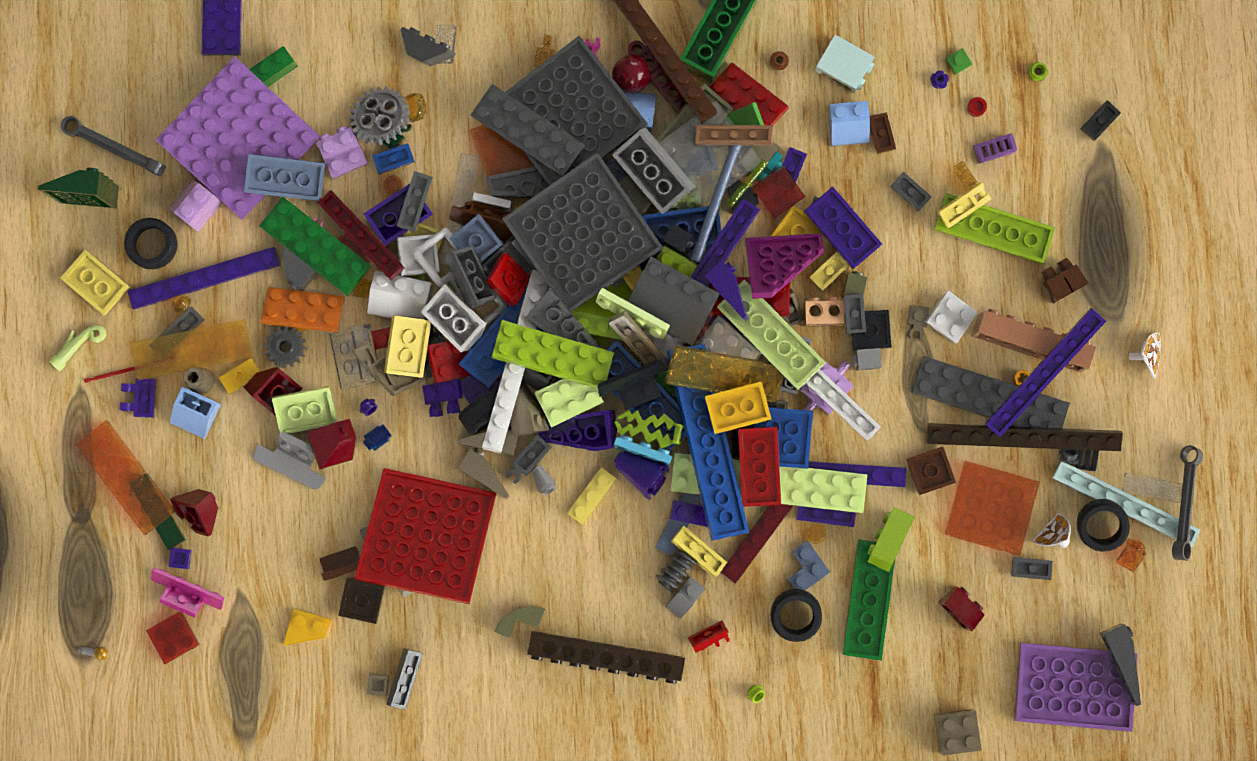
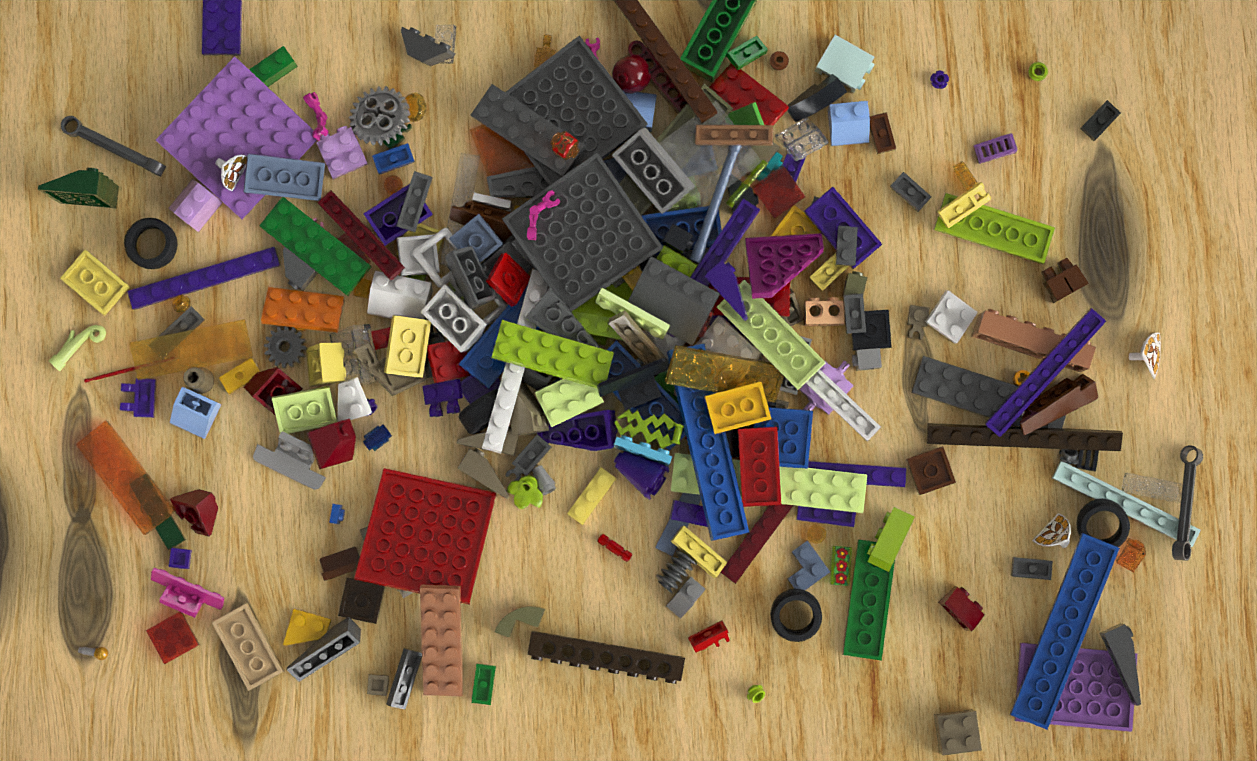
(232, 170): none -> shield
(247, 647): none -> tan plate
(313, 102): none -> dark pink piece
(325, 364): none -> light yellow slope
(329, 647): none -> dark grey slope
(337, 514): none -> blue plate
(351, 400): none -> white wing
(441, 640): none -> nougat plate
(483, 684): none -> green plate
(525, 495): none -> lime plate
(535, 210): none -> dark pink piece
(565, 145): none -> clear orange head
(614, 547): none -> red axle
(747, 52): none -> green plate
(801, 139): none -> clear slope
(816, 98): none -> black slope
(840, 565): none -> tile
(846, 246): none -> dark grey plate
(958, 61): bright green plate -> none
(977, 107): red tile -> none
(992, 508): clear orange plate -> none
(1058, 402): none -> reddish brown wedge
(1064, 631): none -> blue plate

